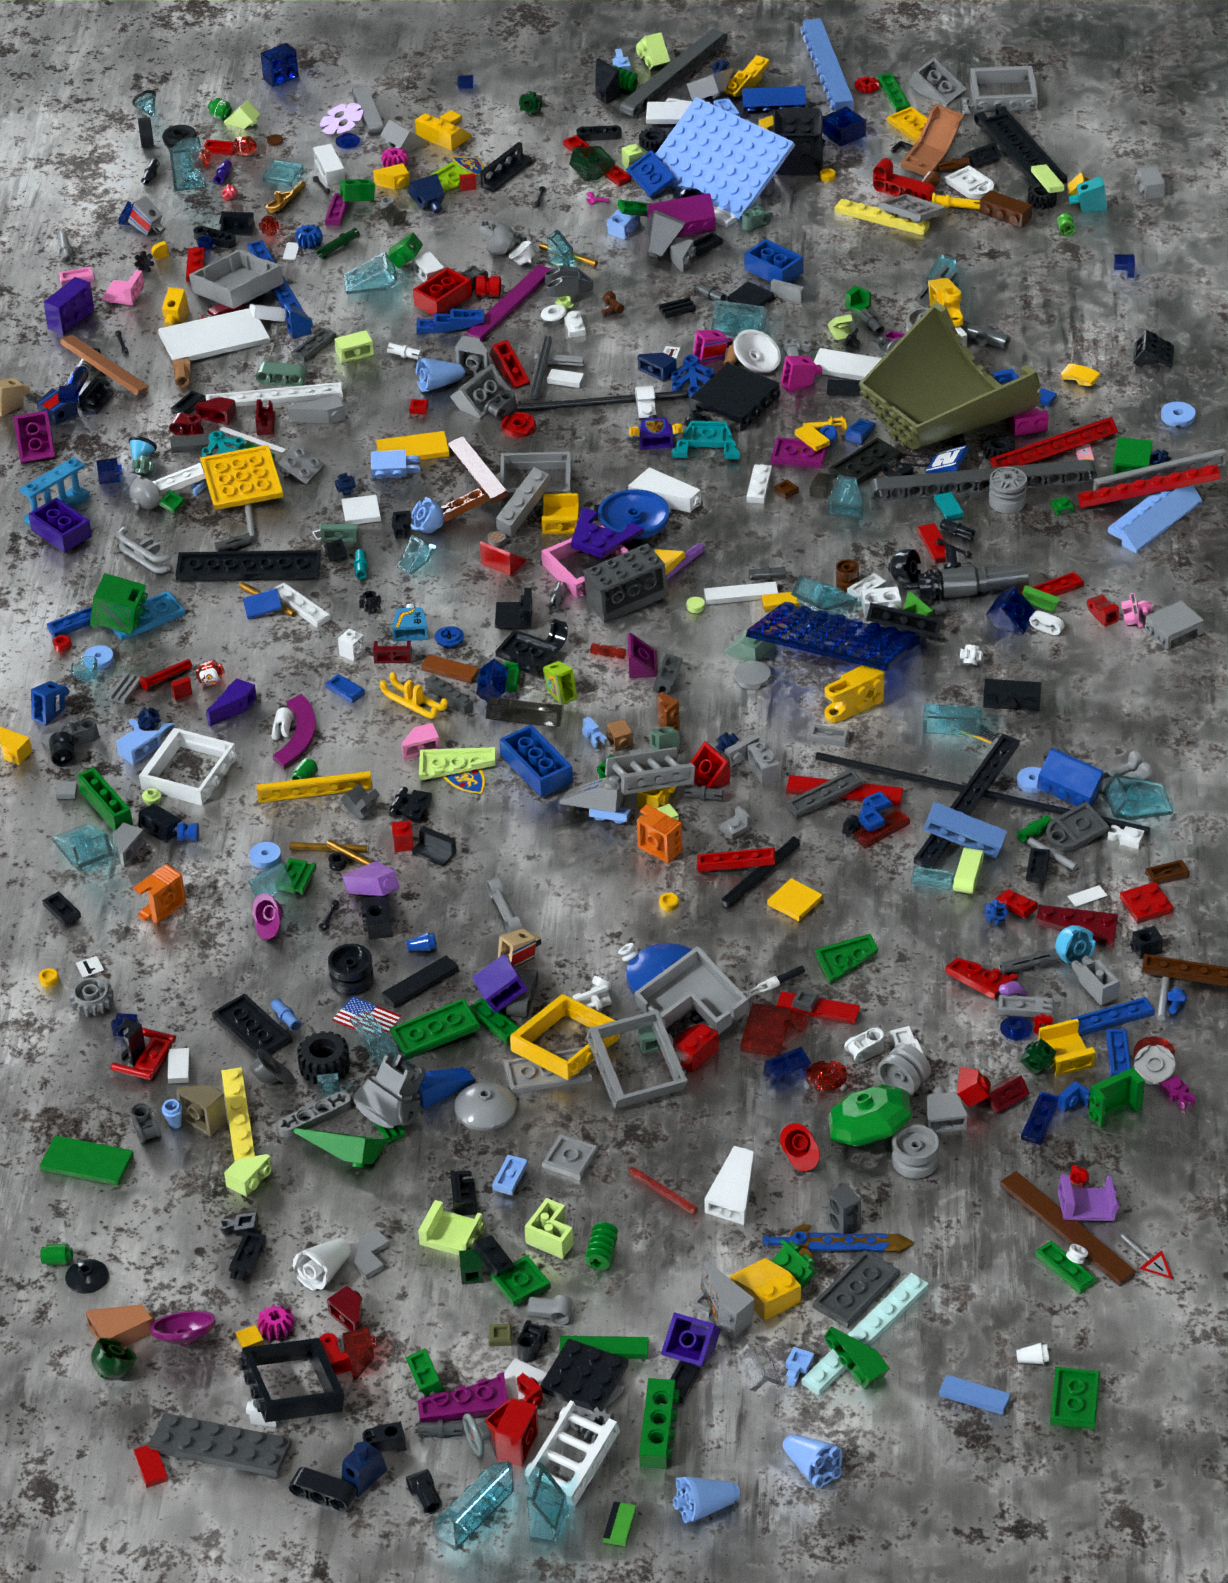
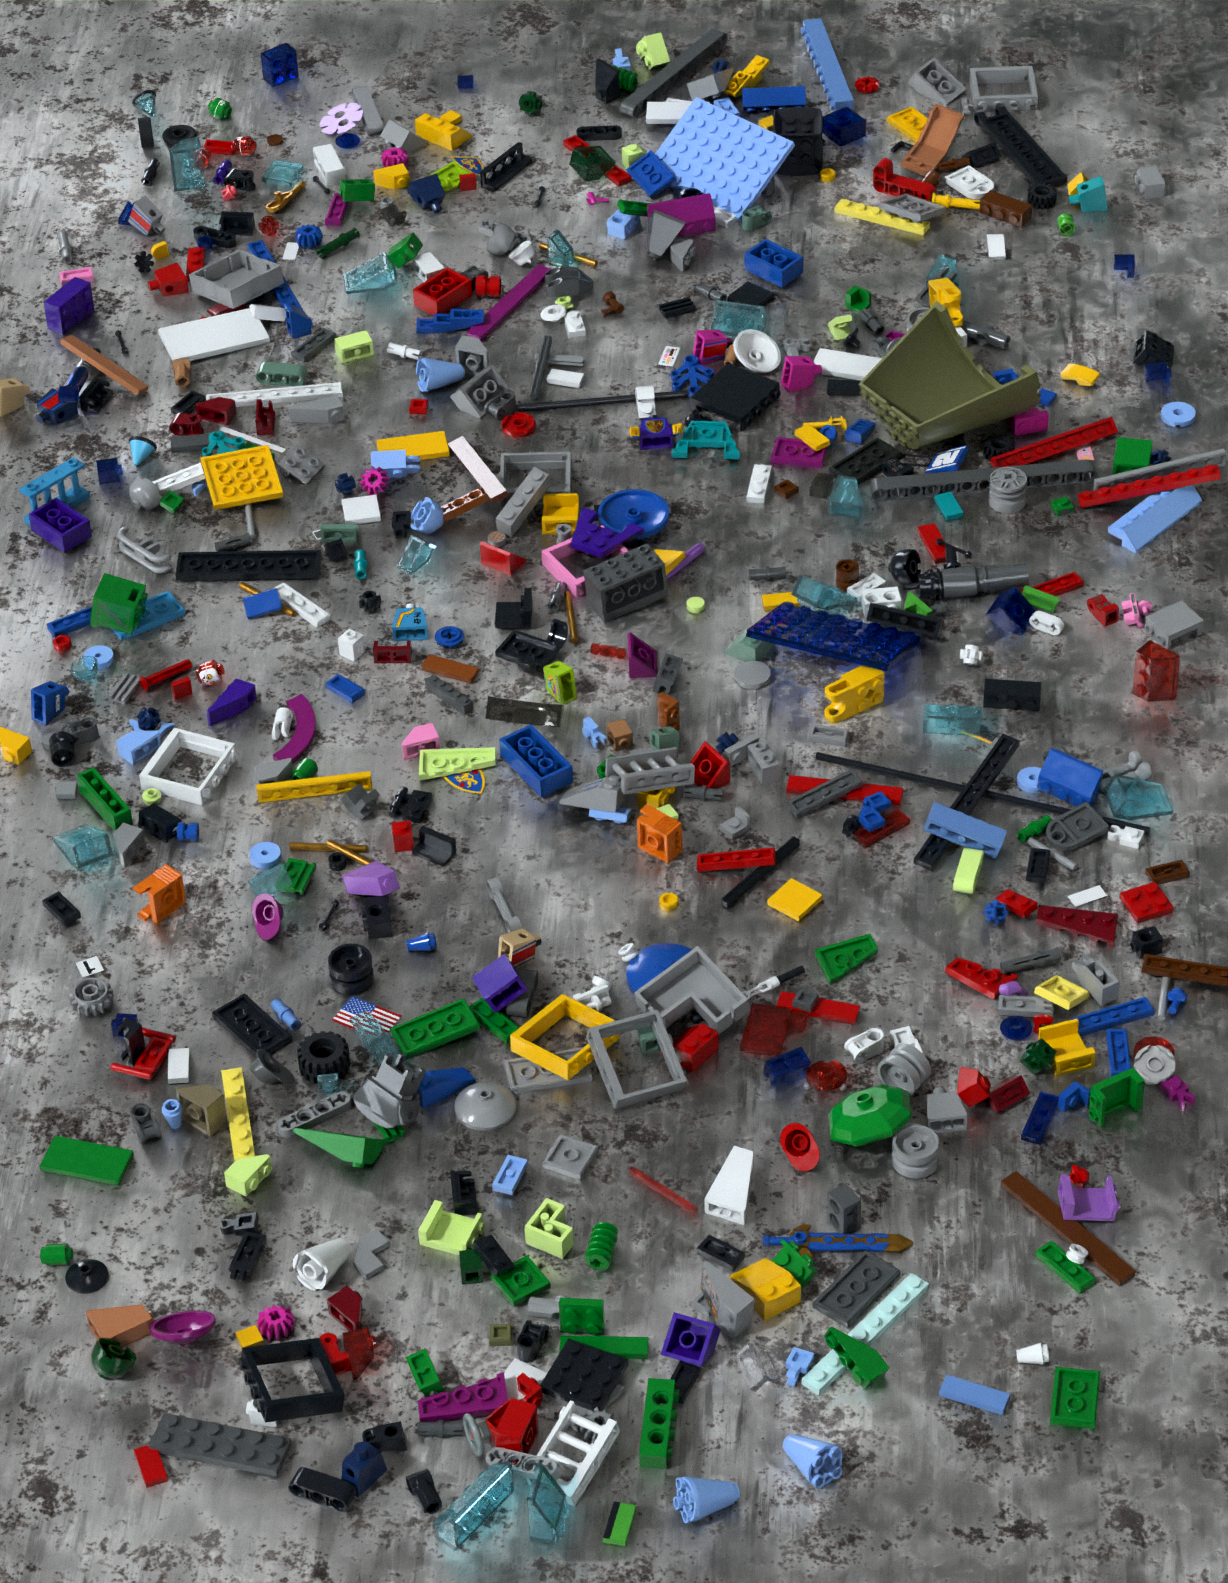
(34, 437): magenta slope -> none
(48, 977): yellow tile -> none
(125, 292): bright pink bracket -> none
(143, 465): sand green gear -> none
(169, 281): none -> red torso
(175, 307): yellow torso -> none
(240, 179): none -> black piece
(243, 116): yellowish green slope -> none
(273, 771): none -> light grey slope
(379, 484): none -> dark pink gear
(412, 697): yellow piece -> none
(420, 981): black tile -> none
(491, 680): clear blue brick -> none
(508, 364): red slope -> none
(513, 676): green tile -> none
(525, 1461): none -> light grey beam
(563, 532): none -> light grey bush
(571, 617): none -> pearl gold bar
(581, 1316): none -> green plate
(652, 139): black tyre -> none
(657, 365): dark blue slope -> none
(675, 492): white slope -> none
(707, 243): black tile -> none
(720, 1253): none -> black plate
(738, 593): white tile -> none
(787, 291): light grey tile -> none
(893, 92): green tile -> none
(932, 878): clear light blue tile -> none
(957, 529): black axle -> none
(996, 246): none -> white slope
(1047, 178): yellowish green tile -> none
(1062, 992): none -> light yellow tile
(1074, 944): medium azure cylinder -> none
(1155, 673): none -> clear red slope
(1156, 372): none -> clear blue bracket
(1156, 1265): piece -> none

